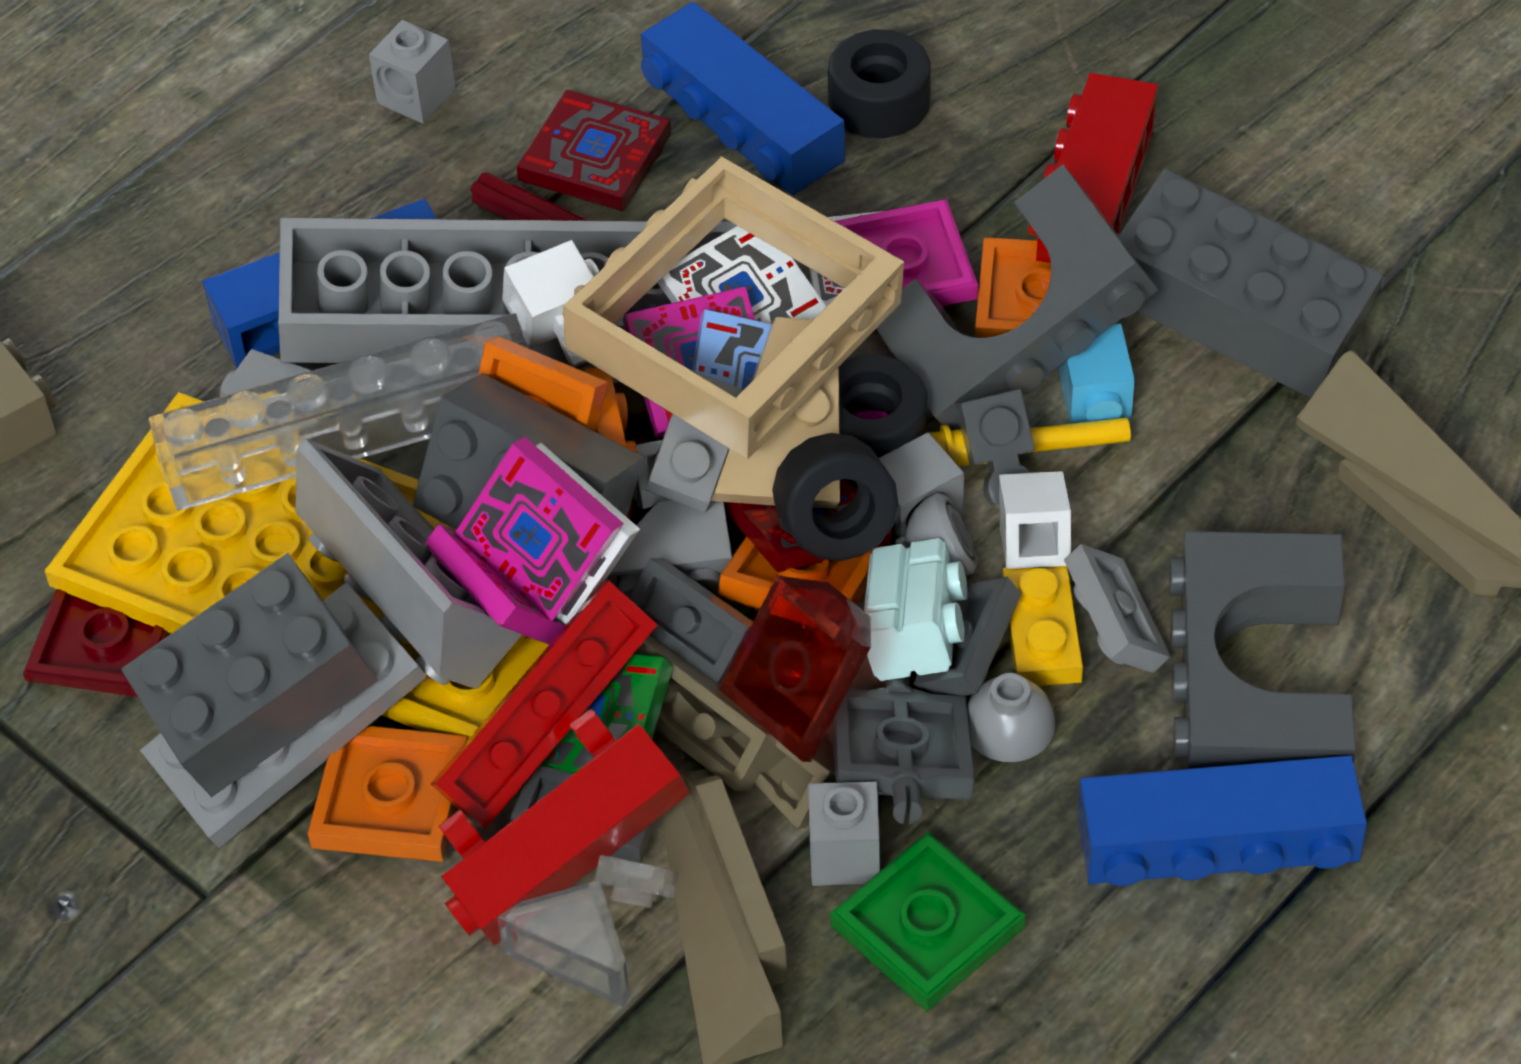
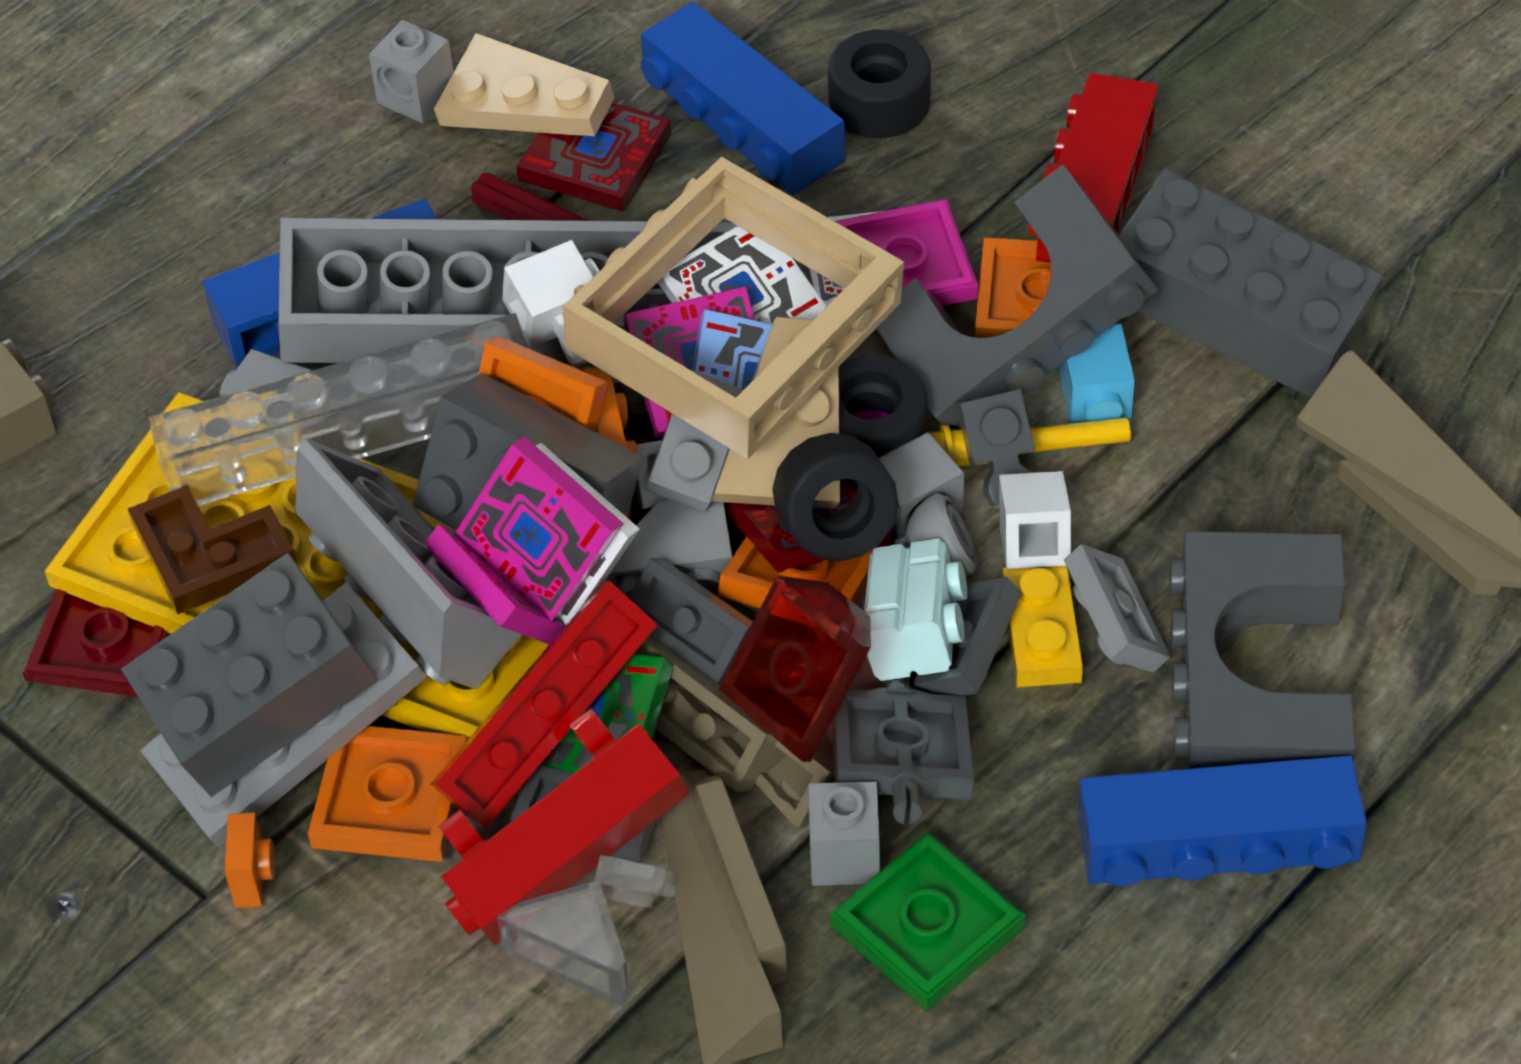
(200, 561): none -> reddish brown plate
(247, 860): none -> orange plate
(522, 92): none -> tan wing
(1010, 719): light grey brick -> none

